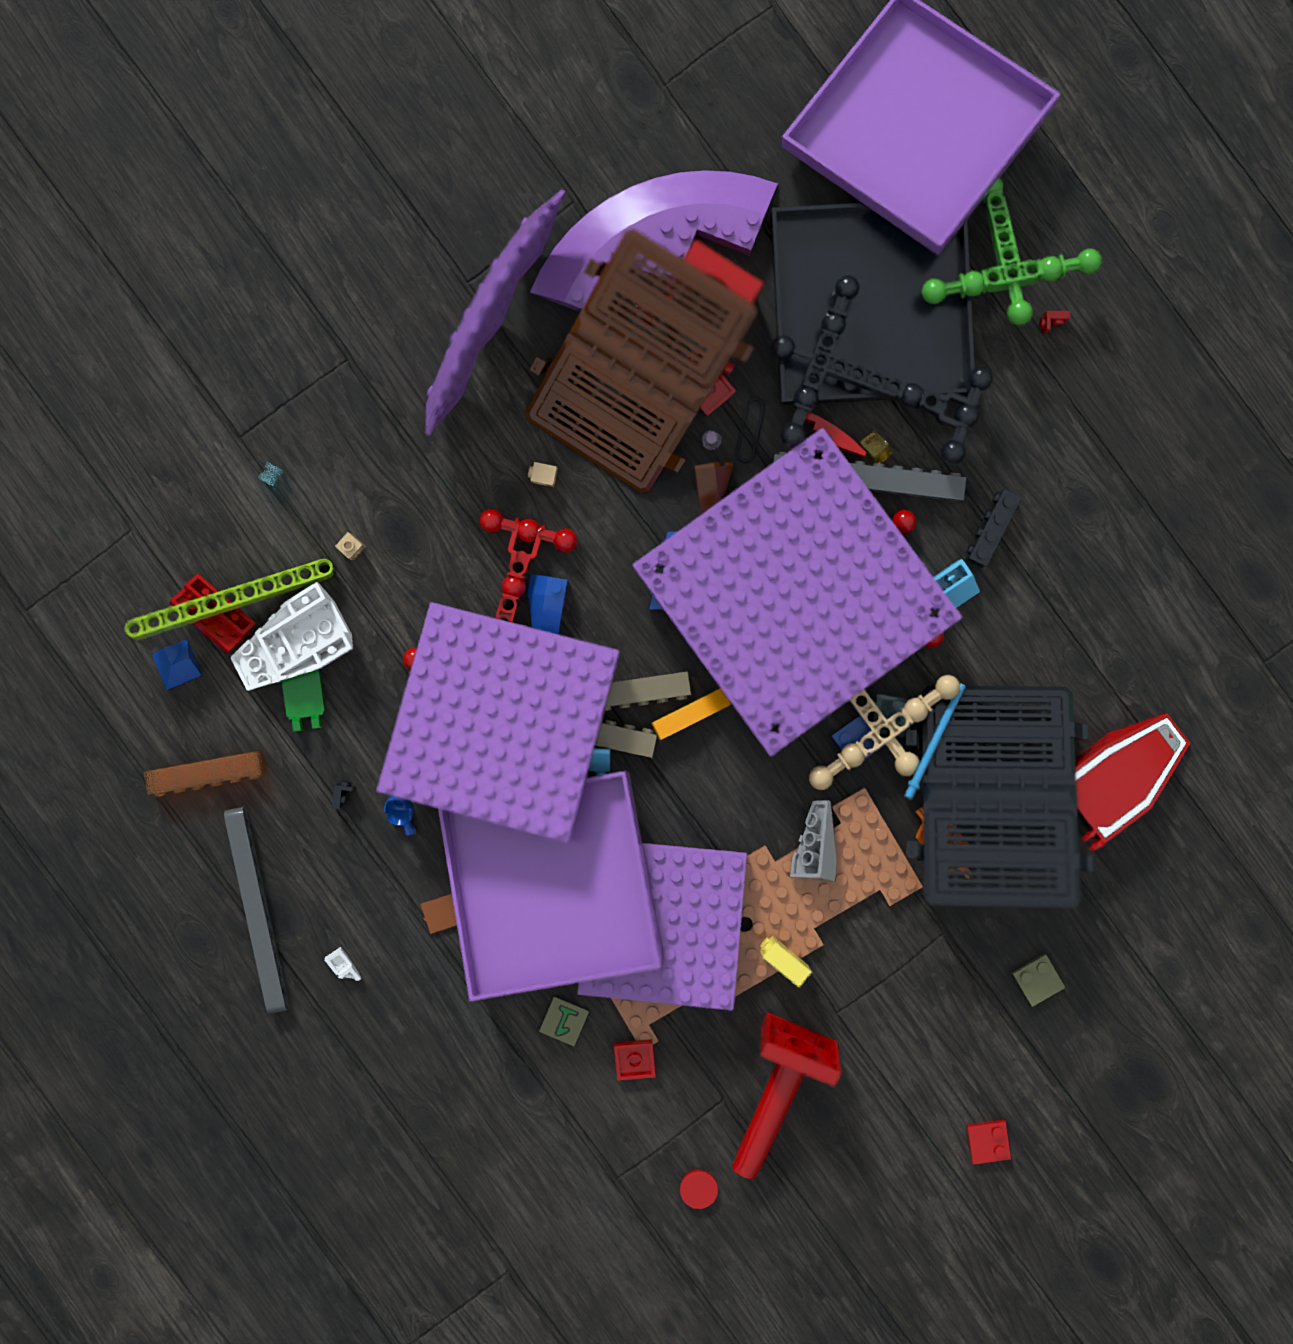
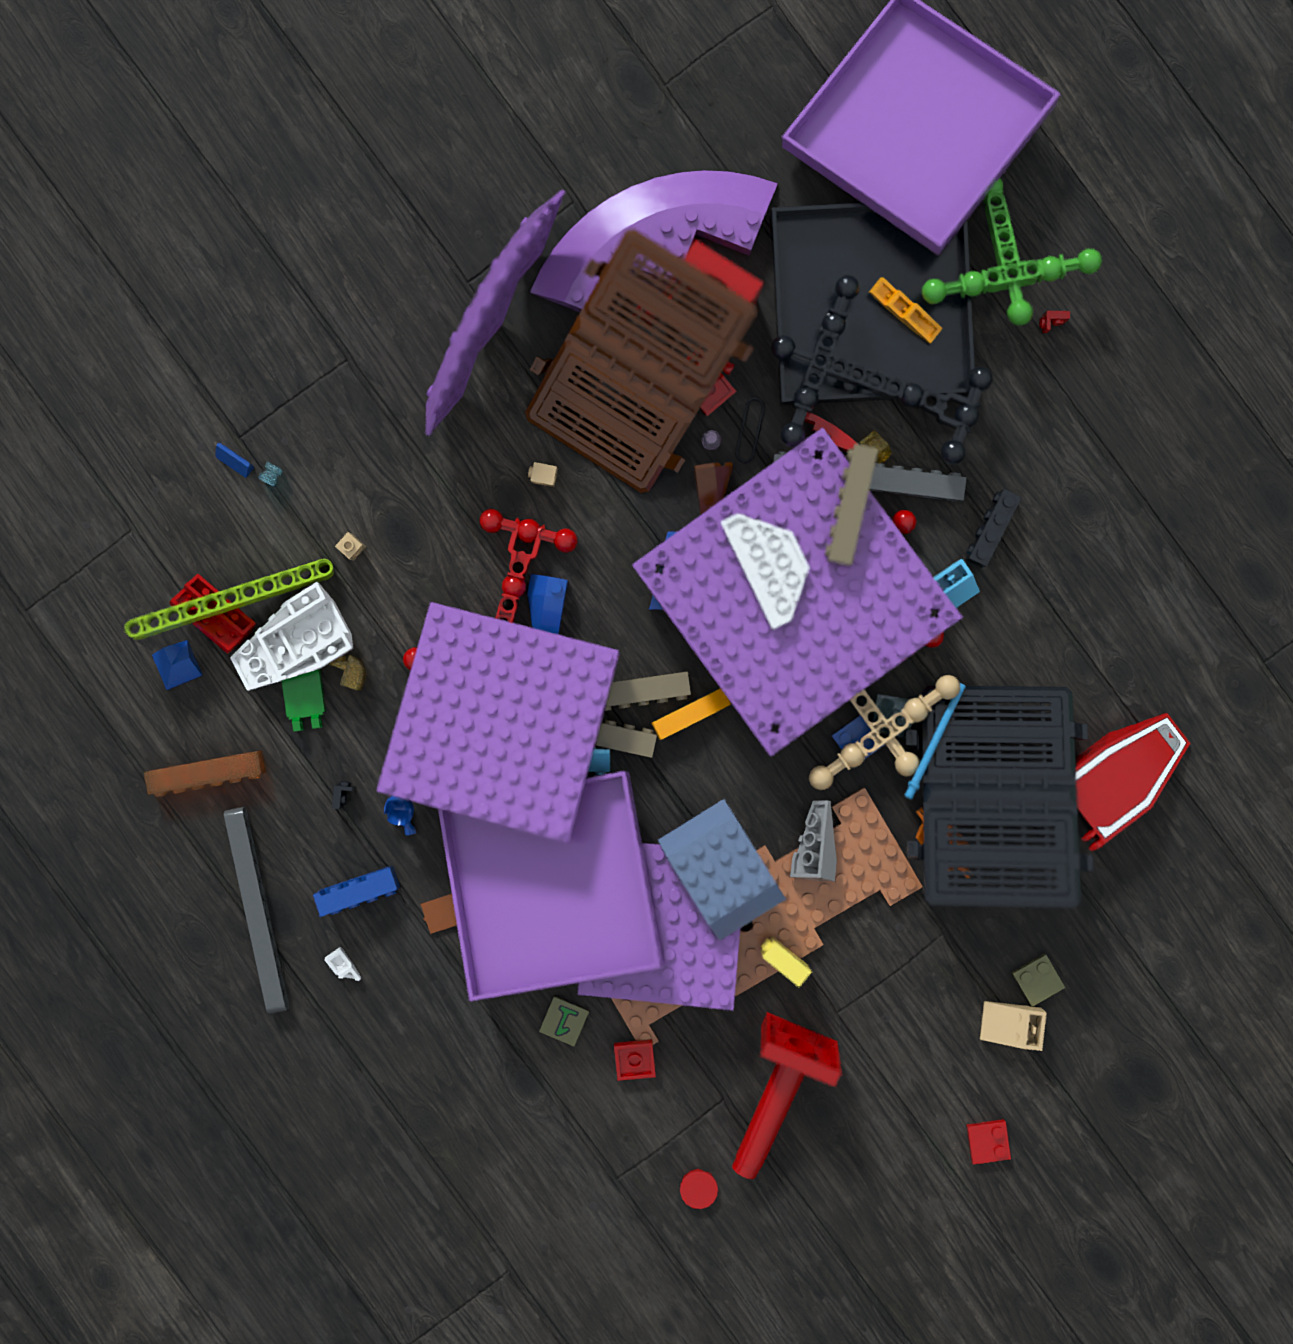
(233, 460): none -> blue slope
(354, 671): none -> clear yellow brick
(356, 890): none -> blue wedge
(721, 870): none -> sand blue slope
(770, 563): none -> white plate
(851, 506): none -> dark tan brick
(905, 310): none -> light orange slope
(1013, 1025): none -> tan slope

